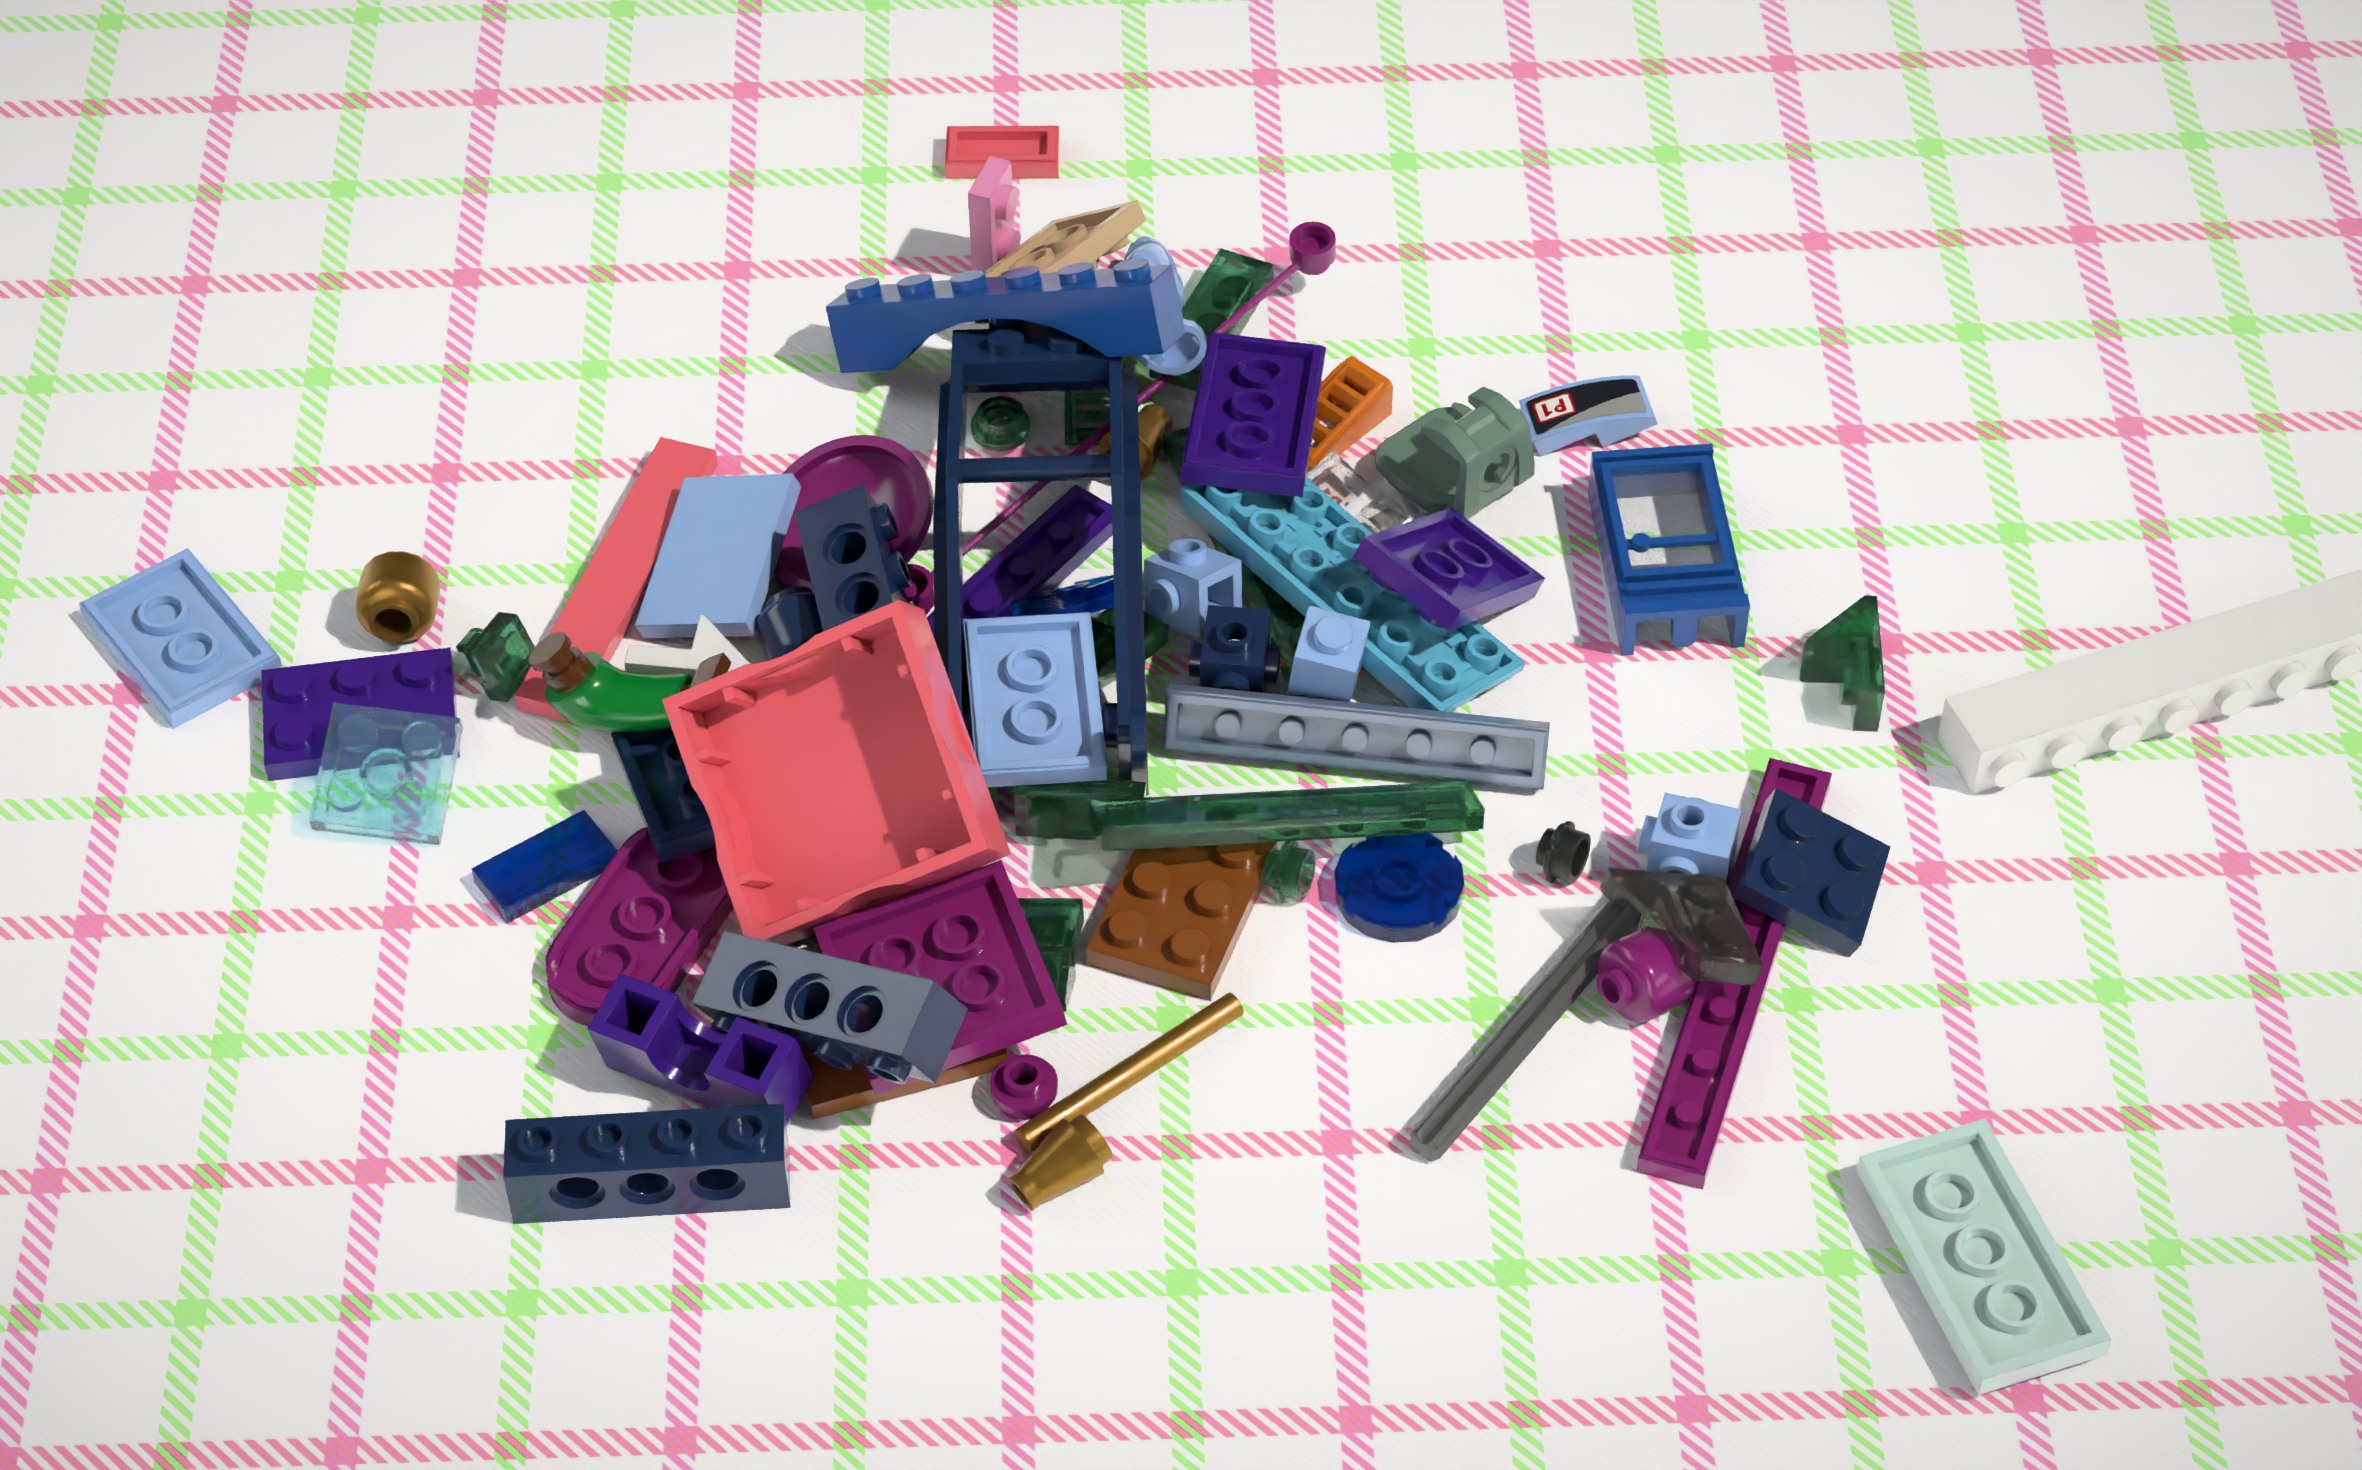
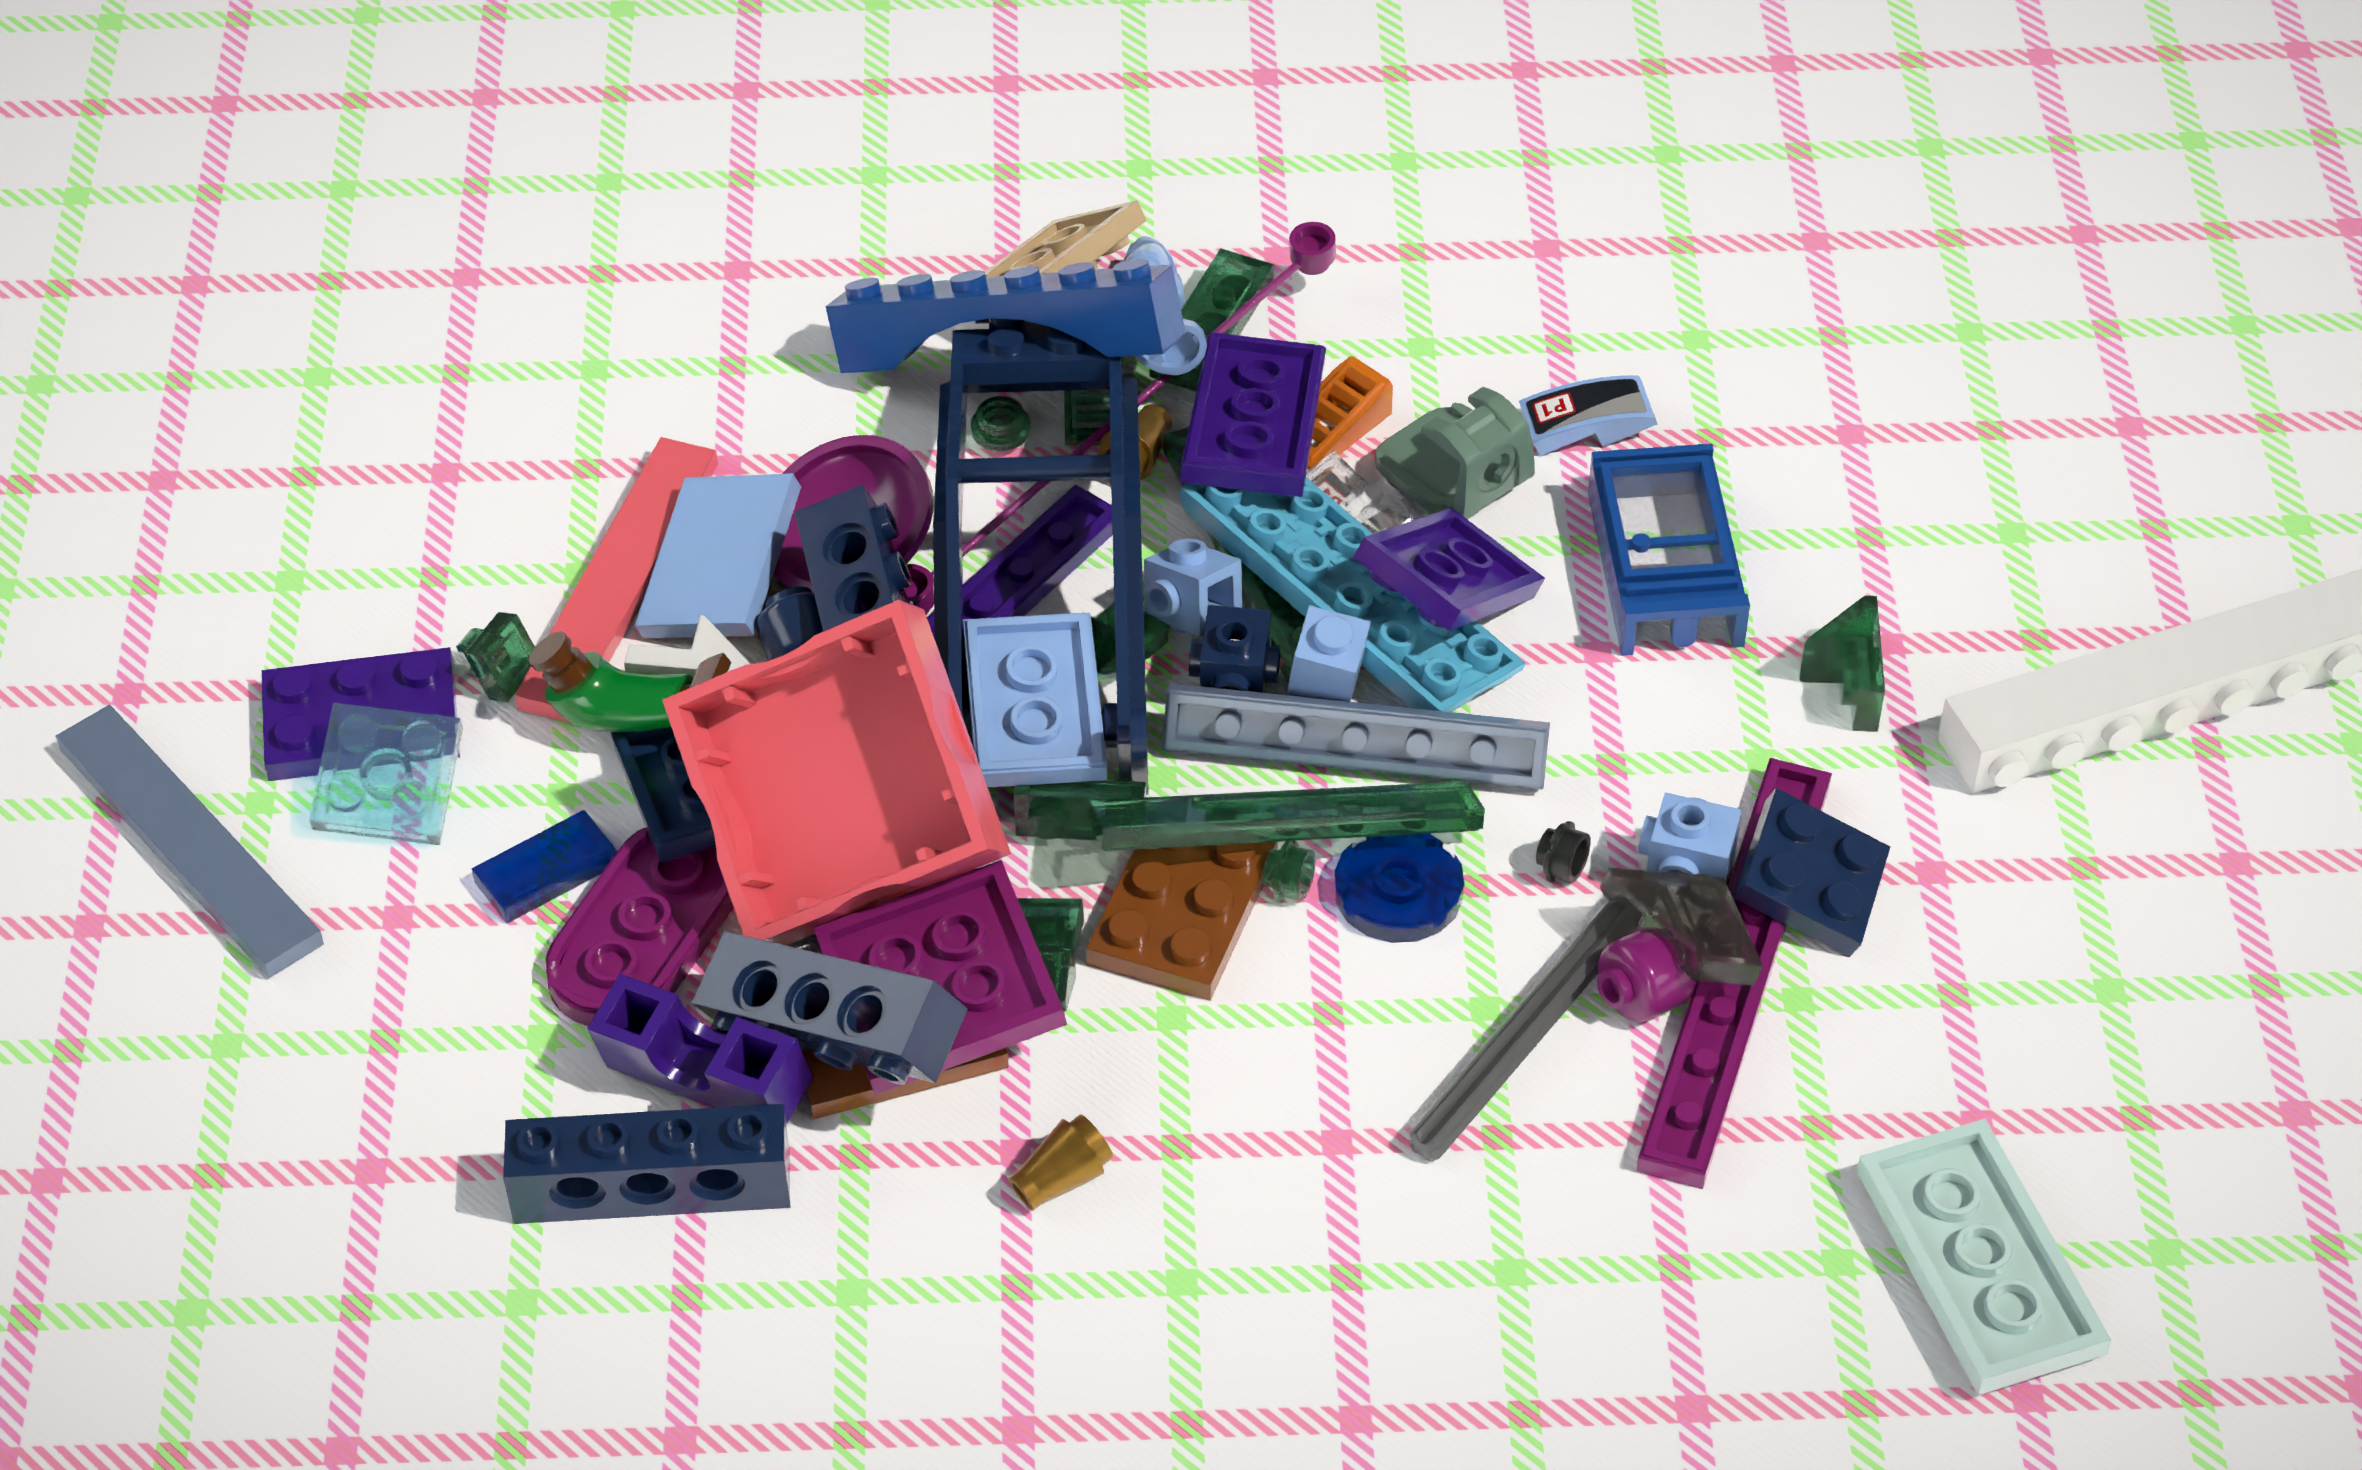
(180, 637): light blue tile -> none
(190, 841): none -> sand blue tile
(397, 596): pearl gold head -> none
(991, 214): bright pink plate -> none
(1027, 1100): magenta plate -> none
(1029, 148): coral tile -> none
(1083, 597): clear blue tile -> none
(1131, 1070): pearl gold bar -> none

